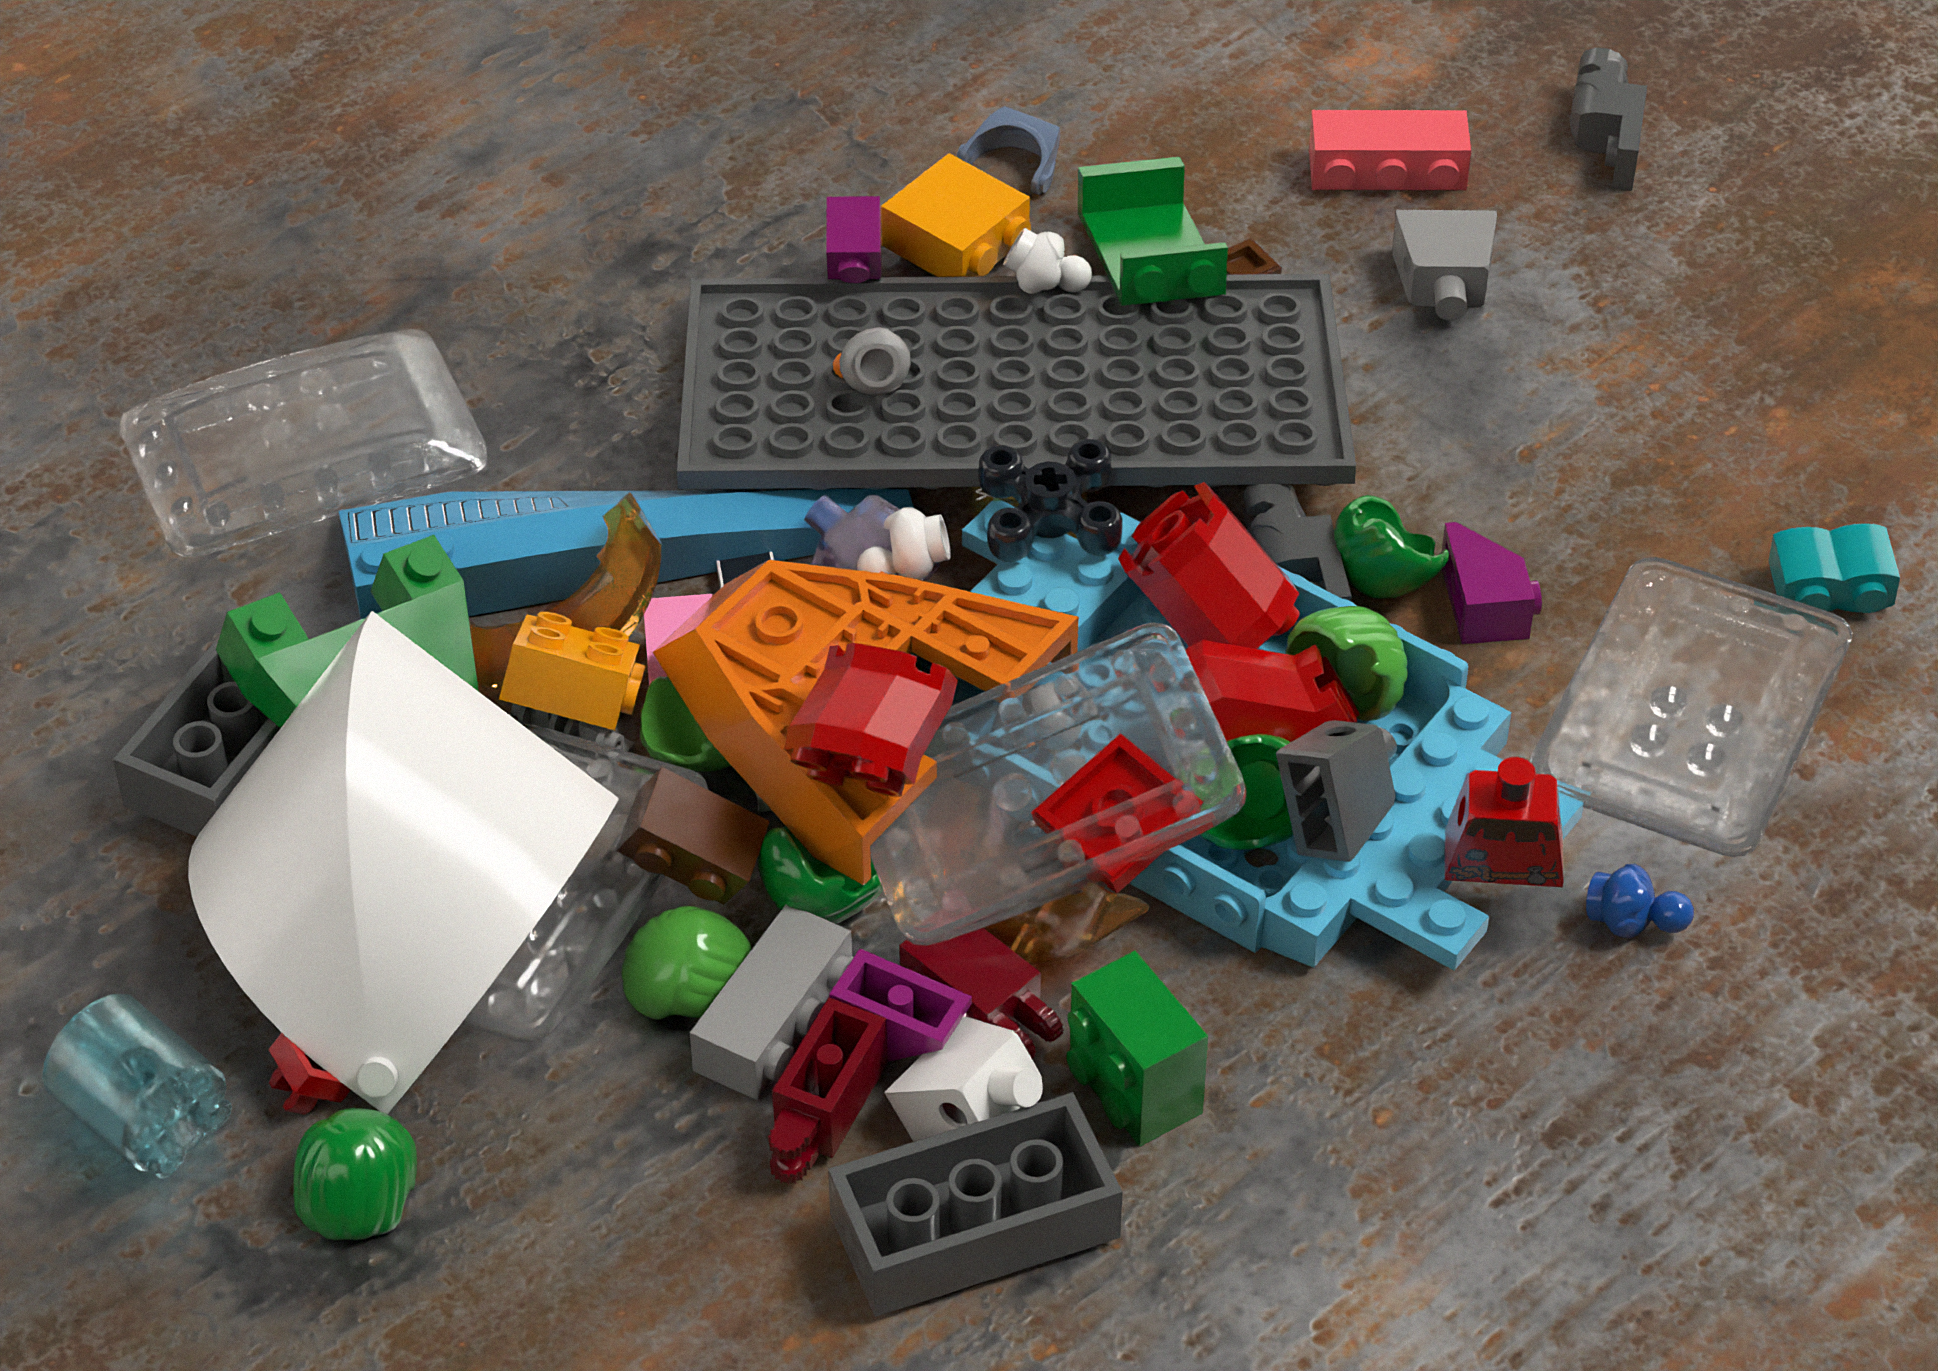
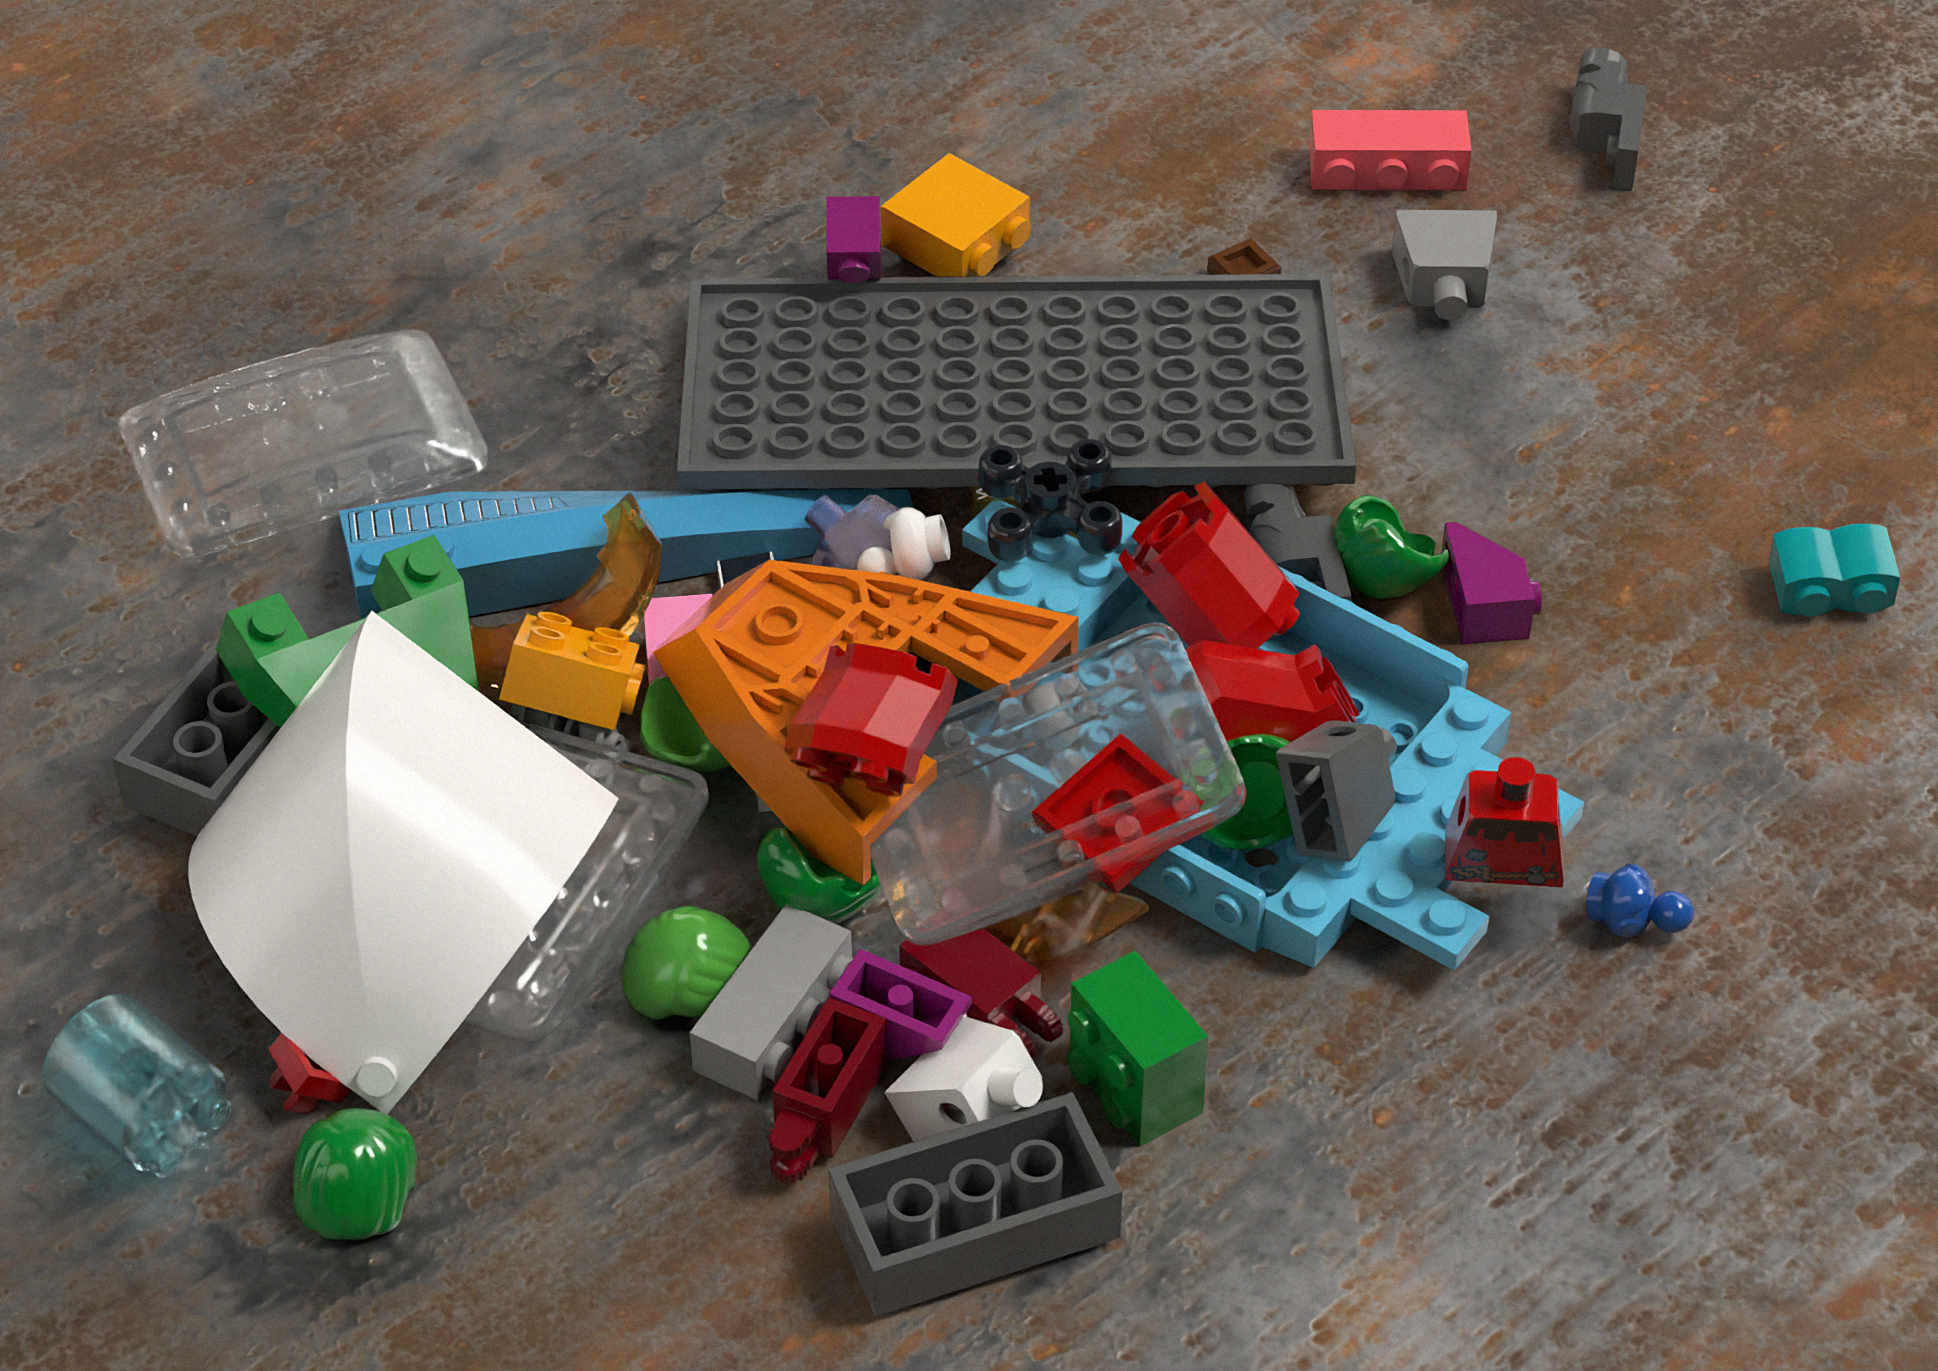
(692, 836): reddish brown brick -> none
(874, 361): light grey animal -> none
(1015, 129): sand blue helmet -> none
(1042, 264): white animal -> none
(1146, 233): green panel -> none
(1363, 653): bright green piece -> none
(1693, 705): clear wedge -> none

